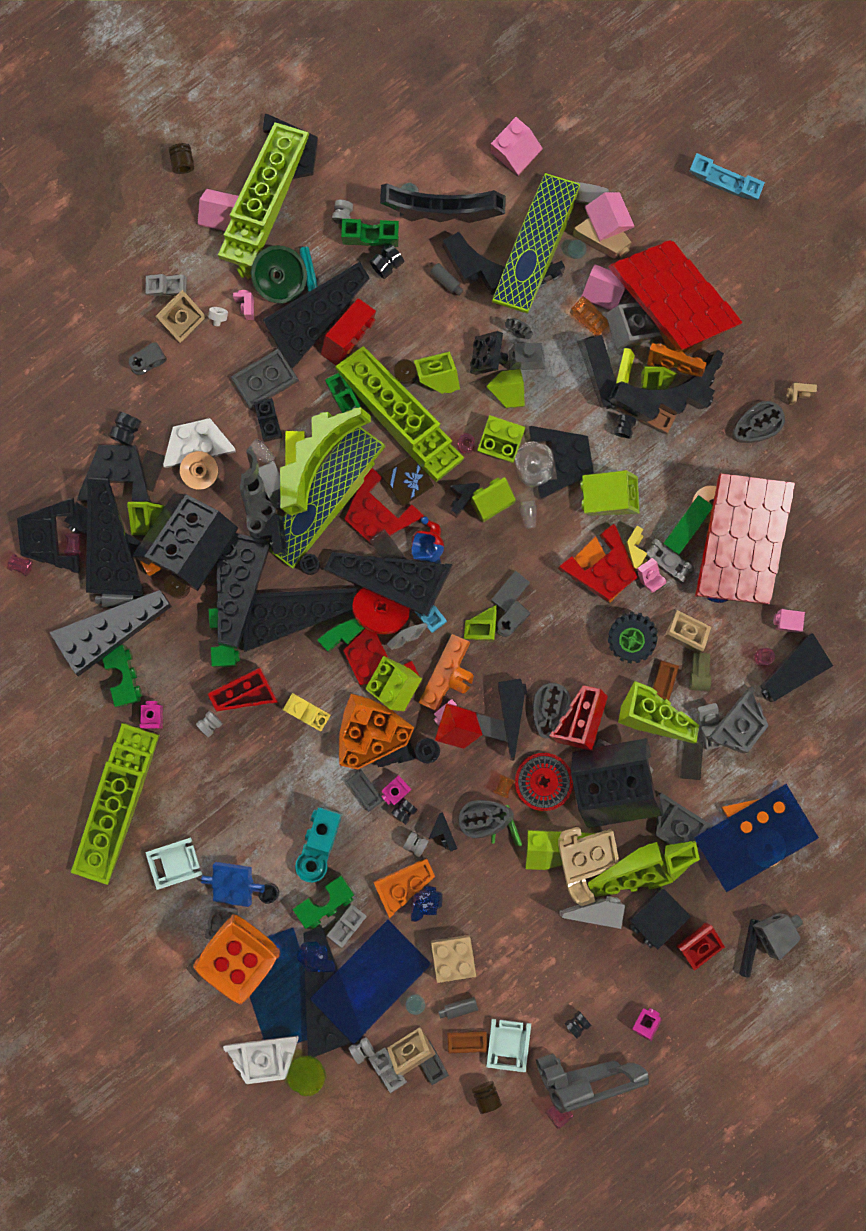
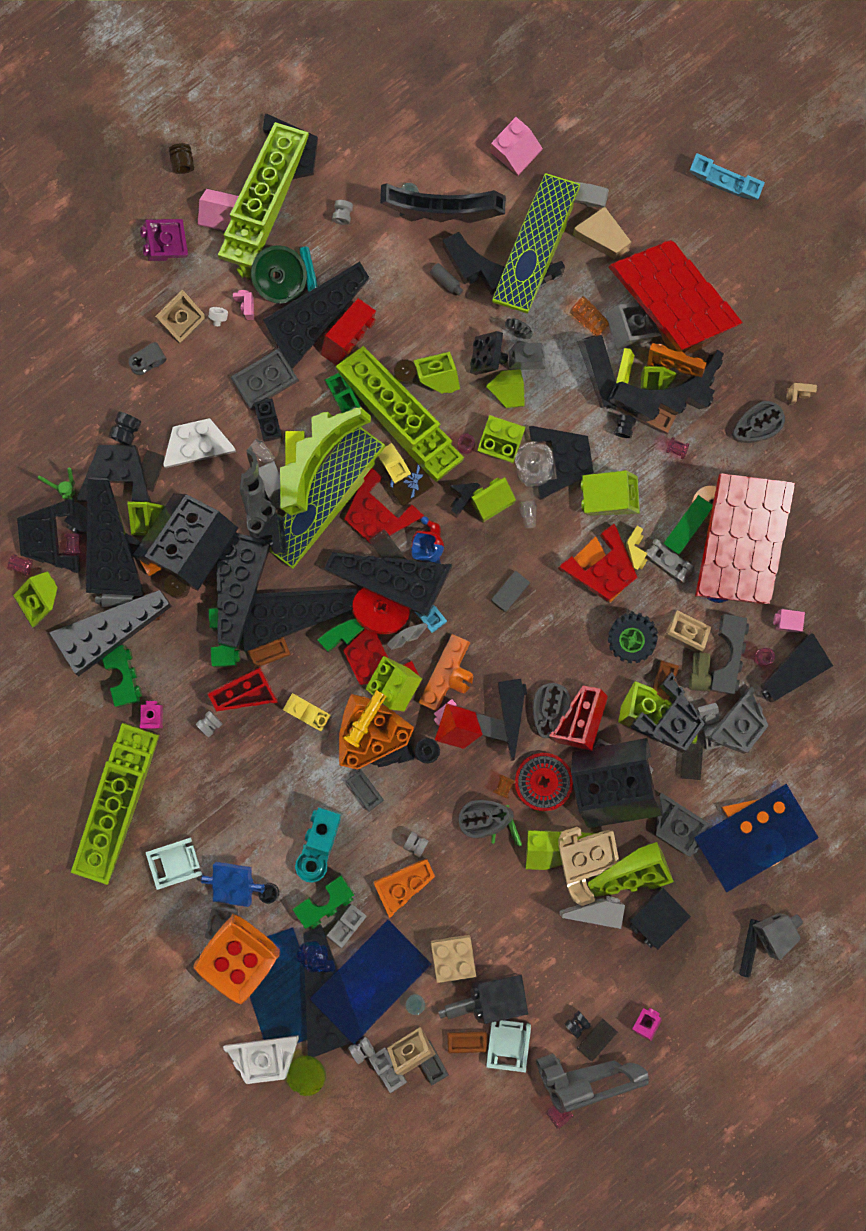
(37, 597): none -> lime slope
(65, 488): none -> bright green plant
(164, 239): none -> magenta plate
(165, 285): light grey slope -> none
(189, 466): light nougat dish -> none
(269, 652): none -> dark orange tile
(311, 567): black wheel -> none
(358, 233): green arch -> none
(361, 726): none -> yellow pin
(386, 261): black wheel -> none
(393, 463): none -> light yellow slope
(397, 783): dark pink brick -> none
(401, 814): black wheel -> none
(426, 903): clear blue head -> none
(441, 827): black slope -> none
(481, 626): lime slope -> none
(486, 1097): dark brown piece -> none
(499, 998): none -> black brick
(514, 617): dark grey piece -> none
(577, 249): clear light blue plate -> none
(597, 1039): none -> clear smoke tile
(603, 288): bright pink slope -> none
(609, 215): bright pink slope -> none
(650, 575): bright pink bracket -> none
(677, 448): none -> clear pink bush
(677, 725): none -> black wing
(680, 857): lime slope -> none
(700, 946): red slope -> none
(733, 631): none -> dark grey arch

